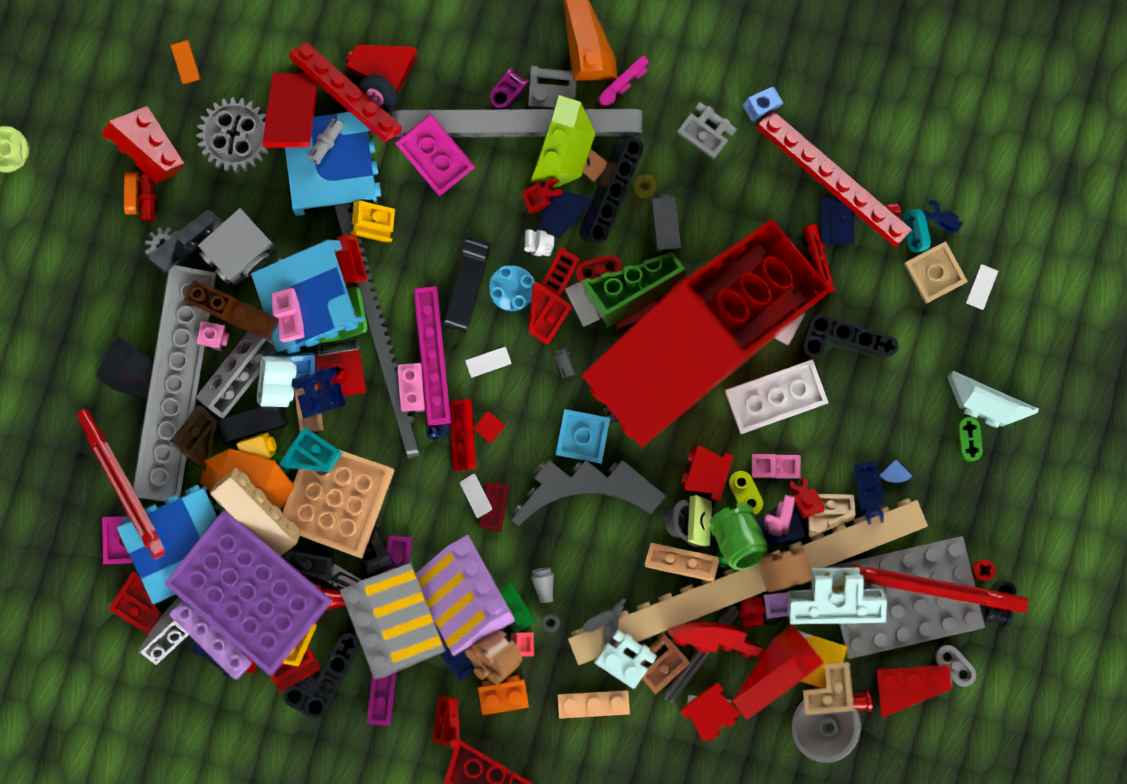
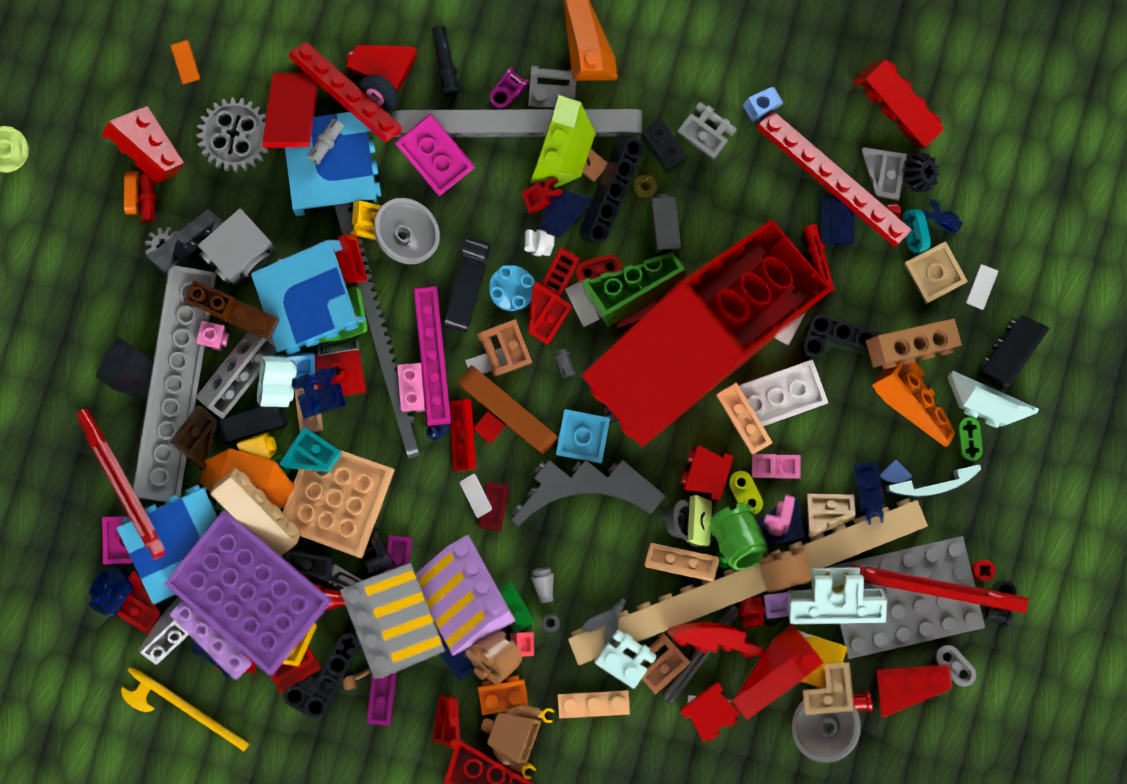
(110, 602): none -> clear blue plate
(138, 700): none -> yellow piece
(289, 315): bright pink slope -> none
(350, 681): none -> medium nougat hand
(413, 223): none -> light grey dish
(447, 71): none -> black pin
(507, 410): none -> dark orange beam
(512, 346): none -> nougat plate
(514, 736): none -> medium nougat torso
(622, 83): dark pink hinge -> none
(663, 146): none -> black brick
(744, 418): none -> light nougat plate
(806, 500): red plate -> none
(885, 172): none -> light grey wing
(899, 102): none -> red wedge
(908, 394): none -> orange wedge
(920, 172): none -> black gear
(943, 333): none -> medium nougat brick
(960, 475): none -> light aqua slope
(1012, 351): none -> black slope

